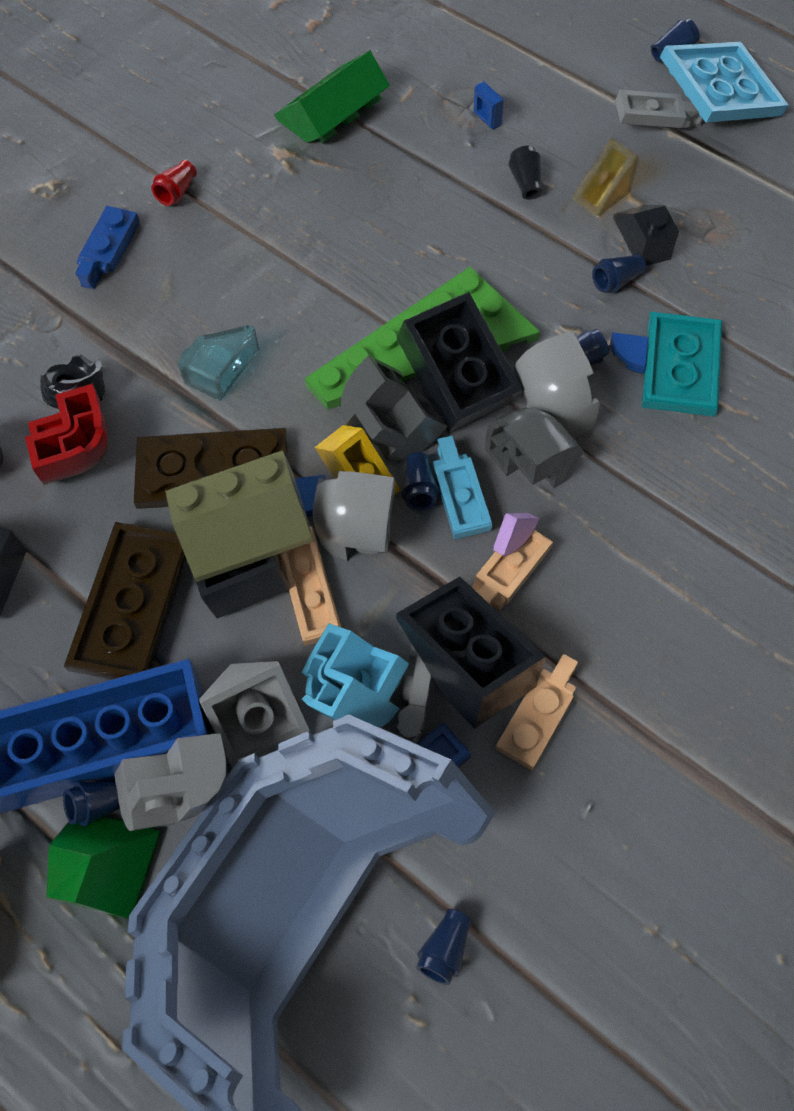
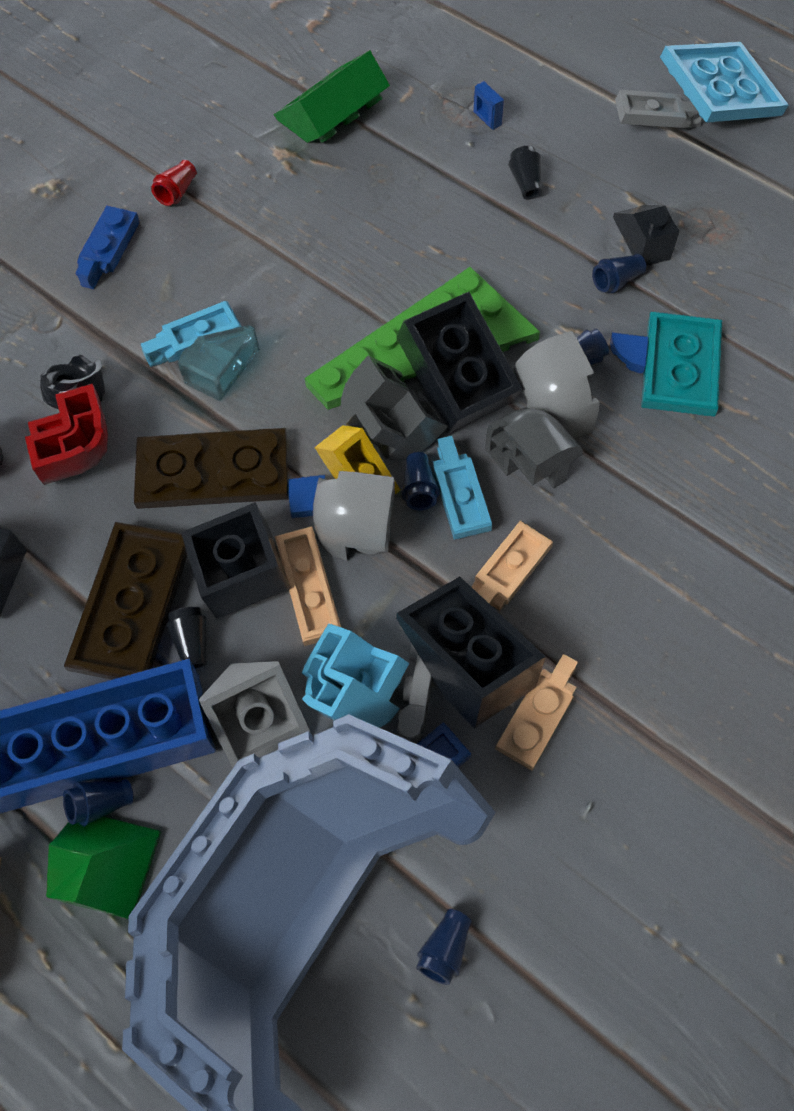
(171, 785): light grey brick -> none
(183, 332): none -> medium azure hinge
(188, 634): none -> black cone
(239, 516): olive slope -> none
(514, 532): lavender tile -> none
(608, 178): clear yellow slope -> none
(681, 33): dark blue cone -> none

